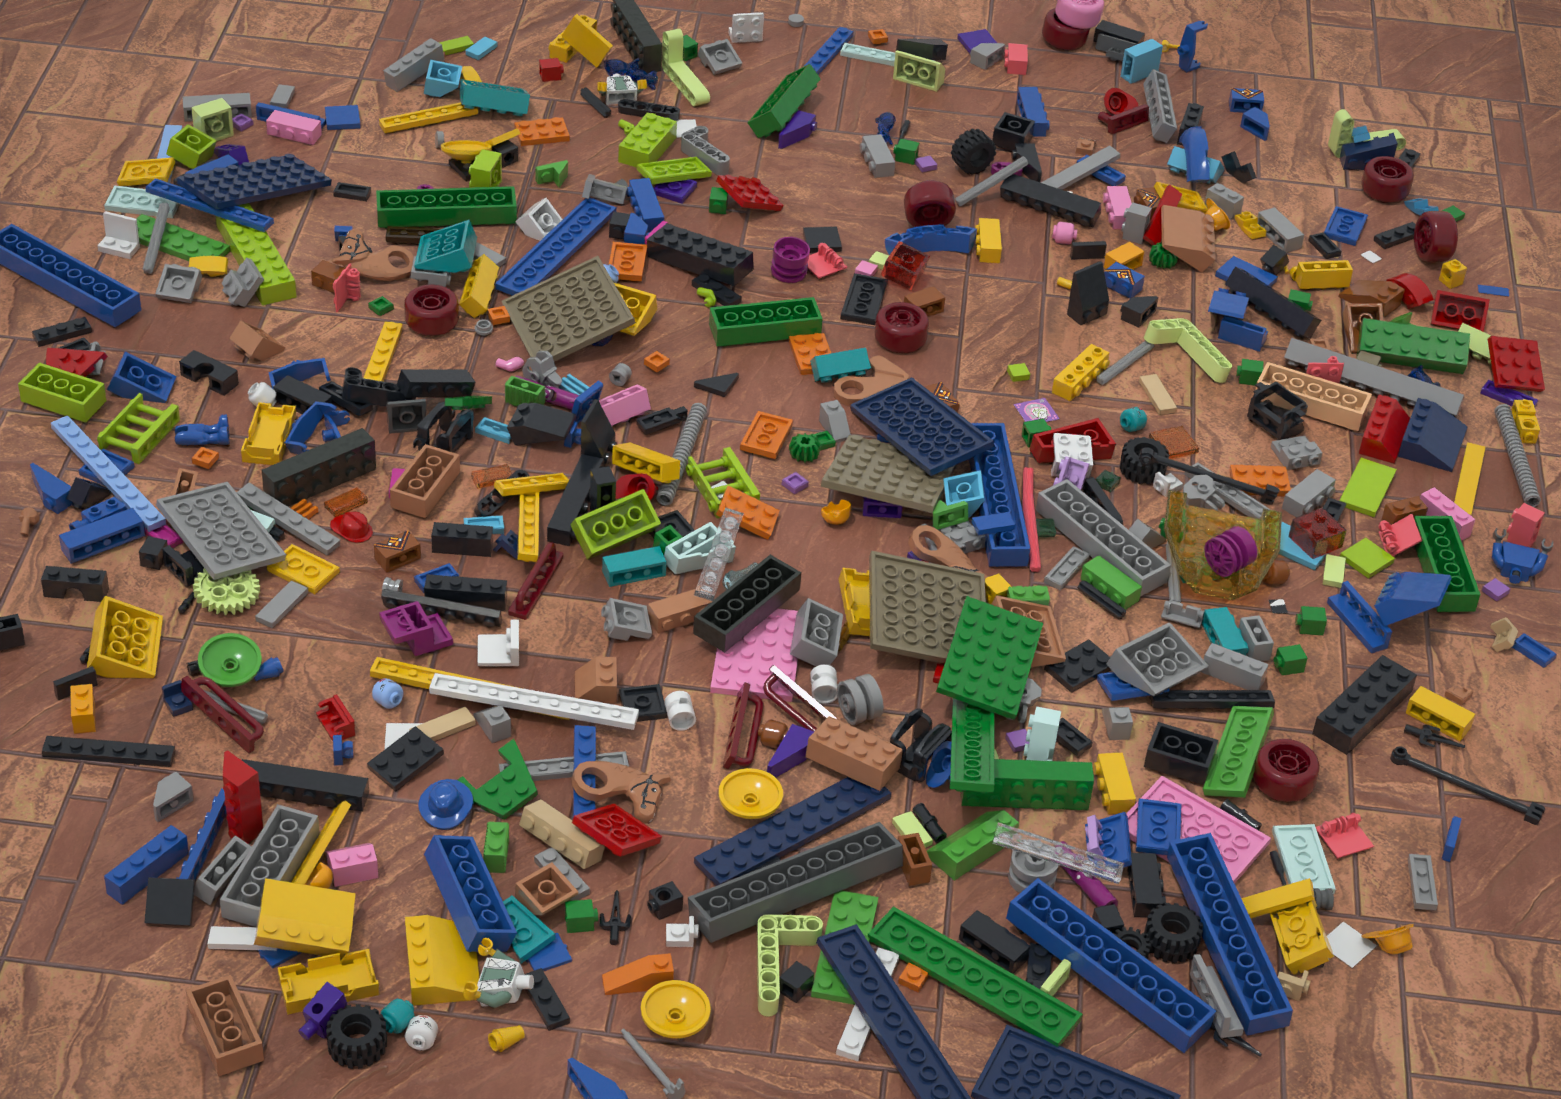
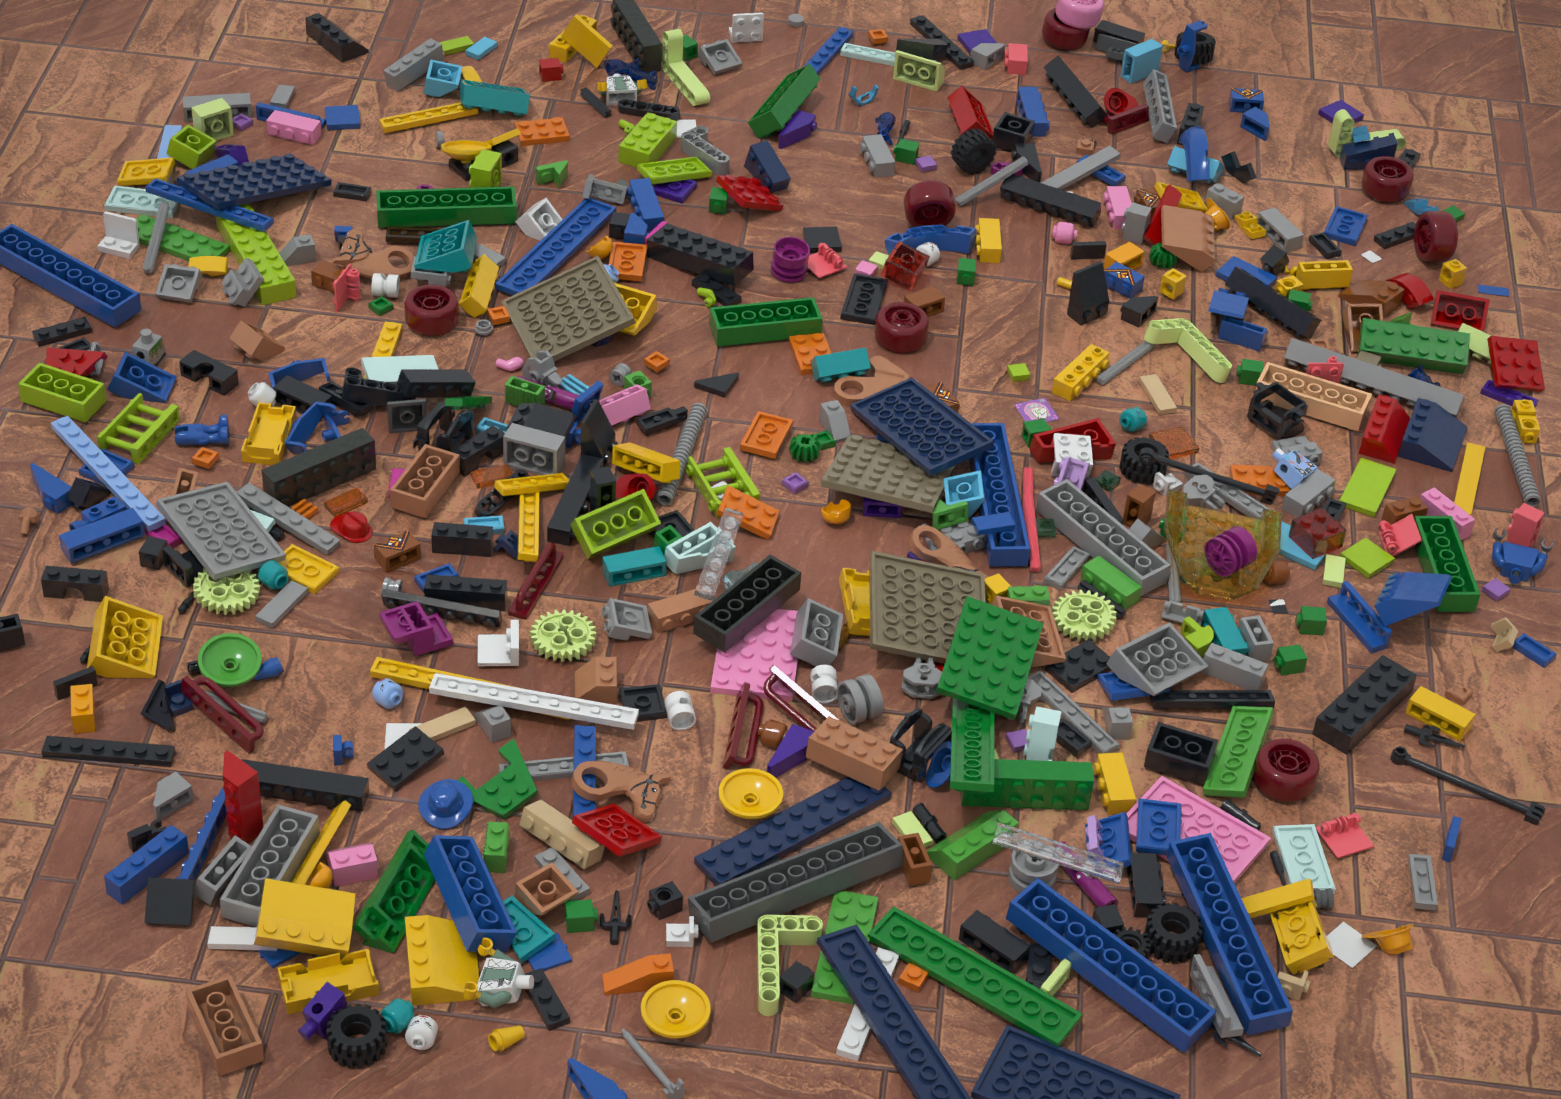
(142, 835): none -> black plate
(149, 348): none -> light grey torso
(158, 707): none -> black tile
(273, 575): none -> teal head
(299, 251): none -> light grey slope
(333, 38): none -> black slope
(336, 718): red hinge -> none
(385, 285): none -> white wheel
(389, 368): none -> light aqua tile
(396, 895): none -> green slope
(487, 442): none -> black arch
(533, 450): none -> light grey brick
(563, 635): none -> yellowish green gear
(601, 248): none -> light orange hair
(640, 379): none -> bright green brick
(767, 167): none -> dark blue wedge
(852, 94): none -> dark azure helmet
(921, 678): none -> light grey hinge
(930, 31): none -> black plate
(932, 250): none -> white head
(966, 271): none -> green brick
(969, 112): none -> red slope
(1070, 711): none -> light grey tile
(1075, 92): none -> black brick
(1084, 615): none -> yellowish green gear
(1139, 505): none -> dark orange brick
(1173, 283): none -> yellow brick
(1196, 636): none -> lime brick
(1204, 47): none -> black tyre
(1286, 284): none -> yellow brick
(1292, 467): none -> light blue torso
(1329, 111): none -> dark purple tile

